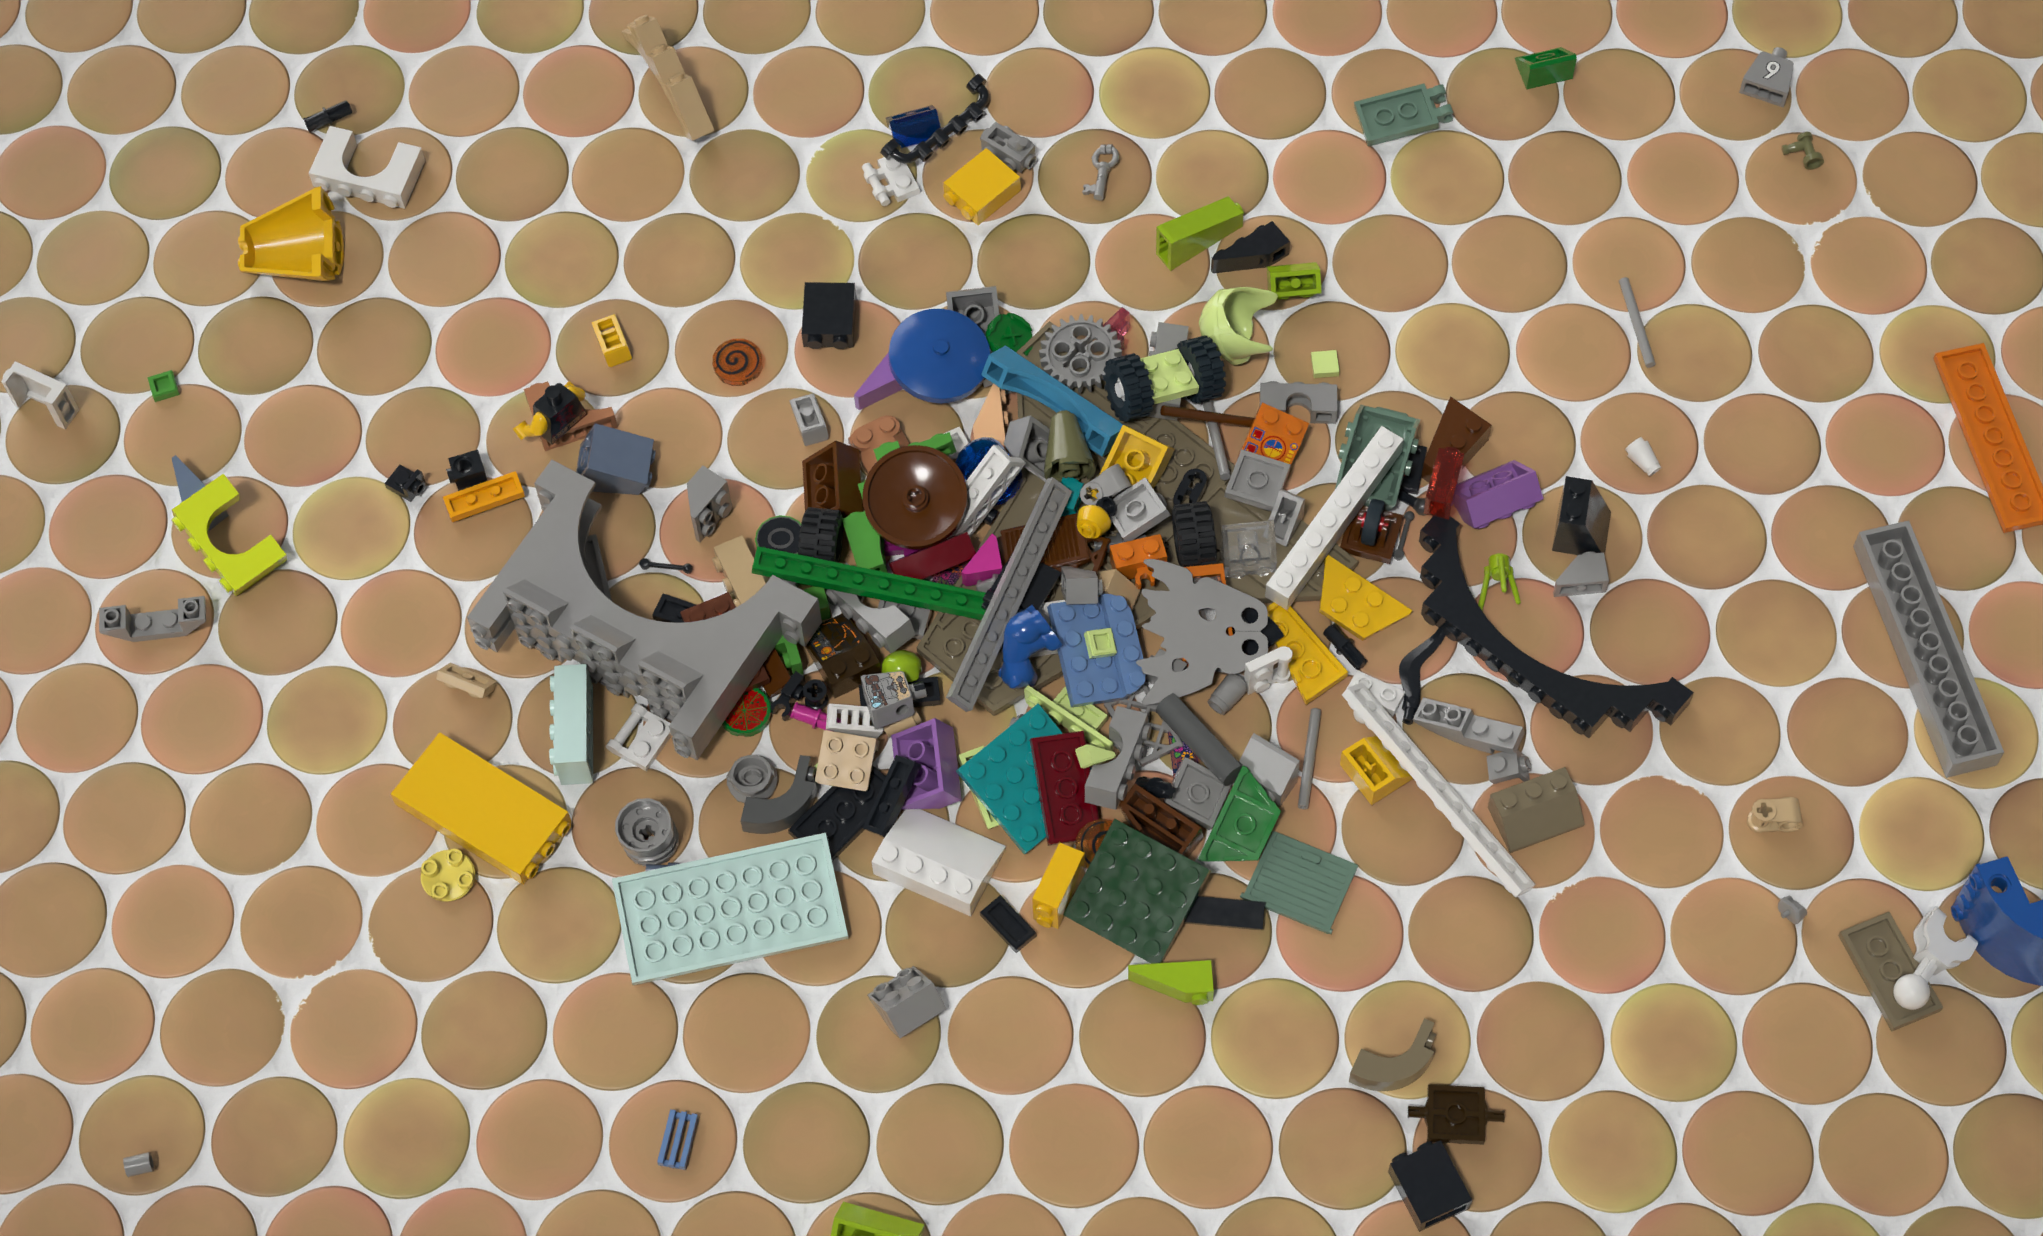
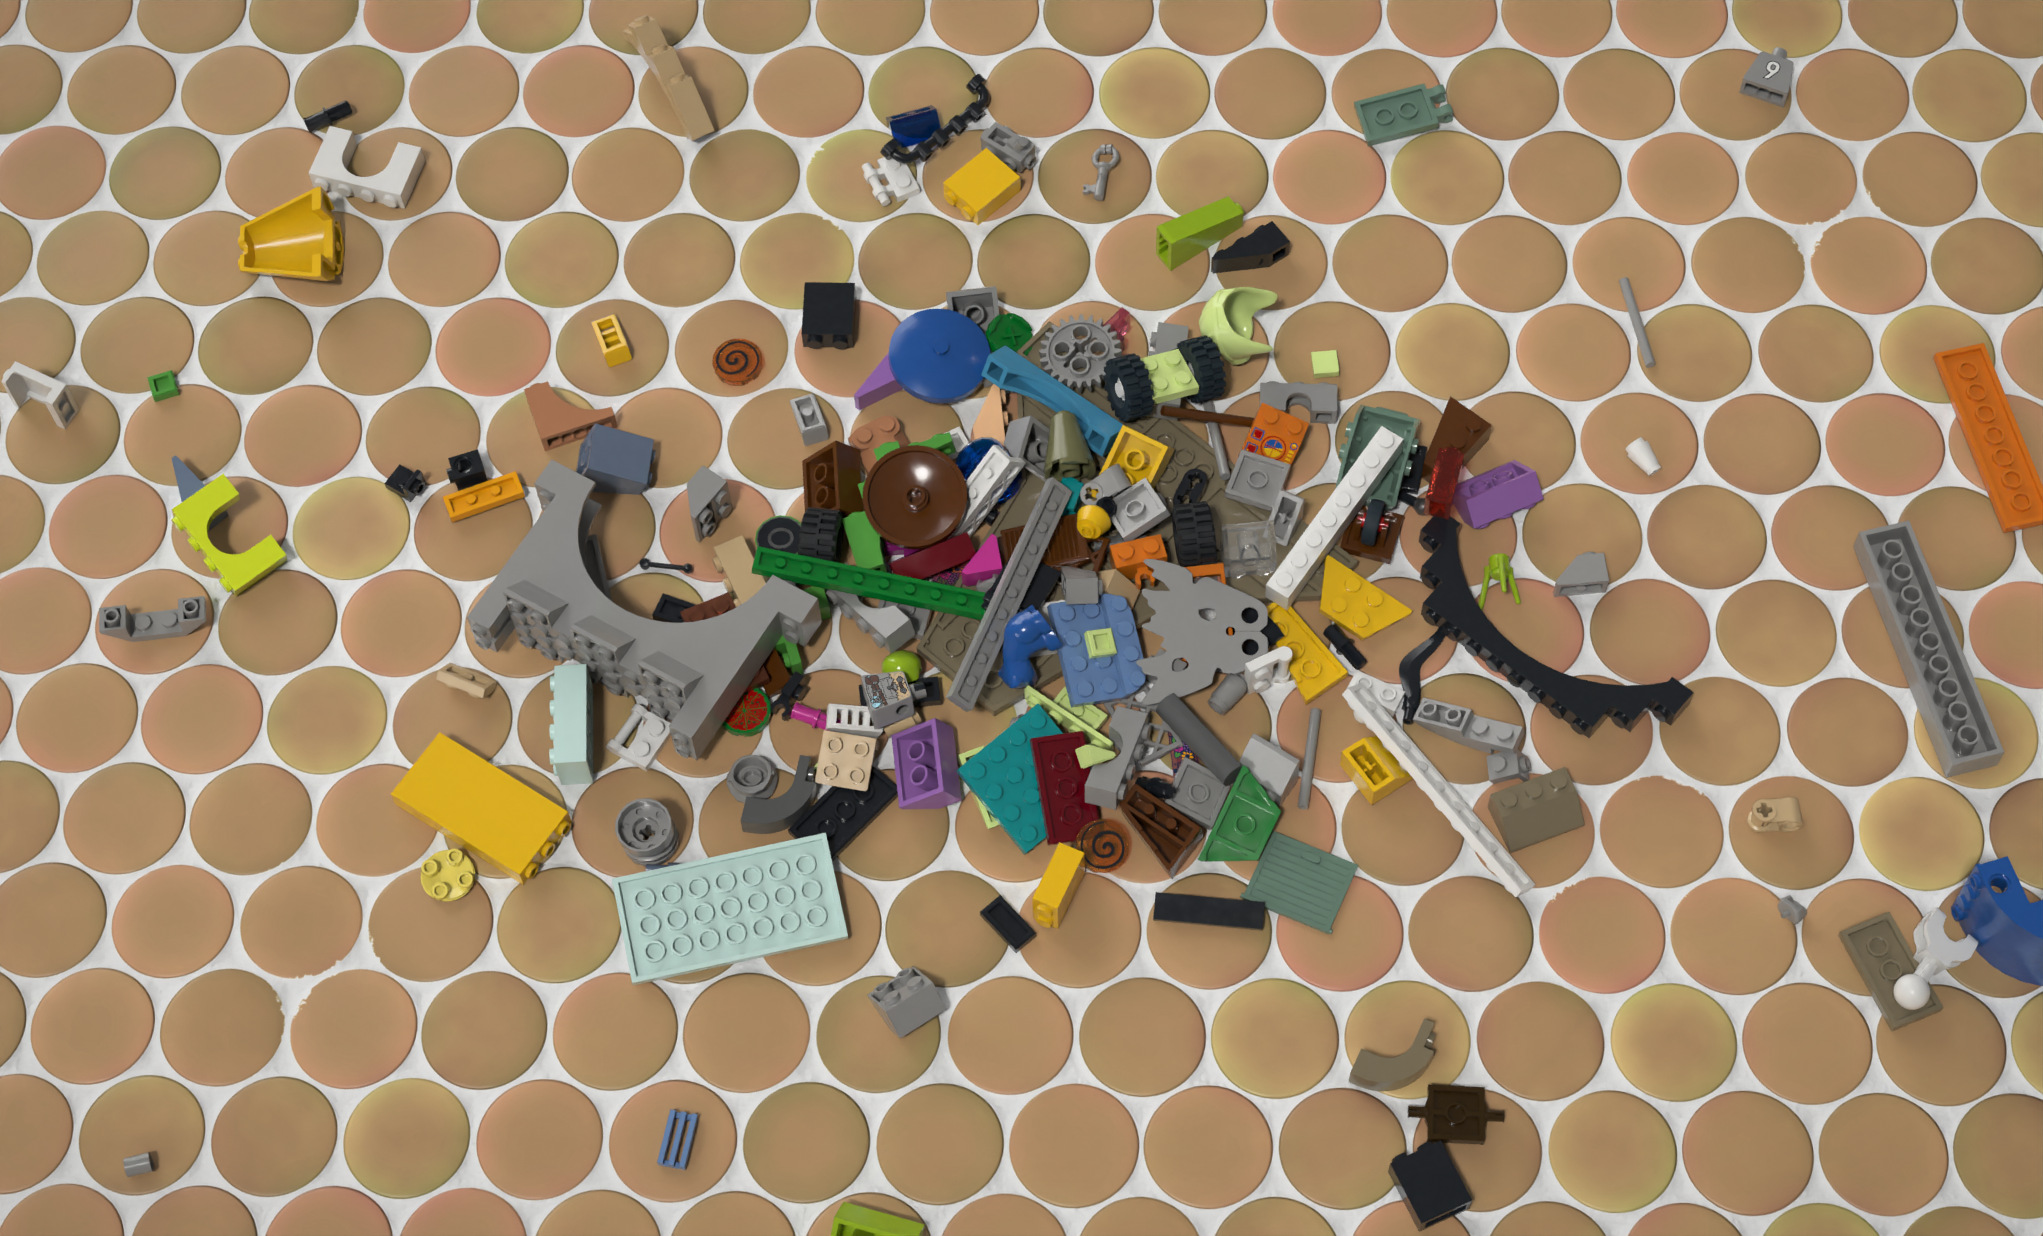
(554, 413): torso -> none
(821, 691): black bush -> none
(842, 655): dark brown slope -> none
(891, 796): black plate -> none
(937, 859): white slope -> none
(1137, 892): dark green plate -> none
(1180, 980): lime slope -> none
(1294, 280): lime brick -> none
(1399, 554): dark grey hinge -> none
(1546, 67): green slope -> none
(1581, 519): black slope -> none
(1812, 159): olive piece -> none

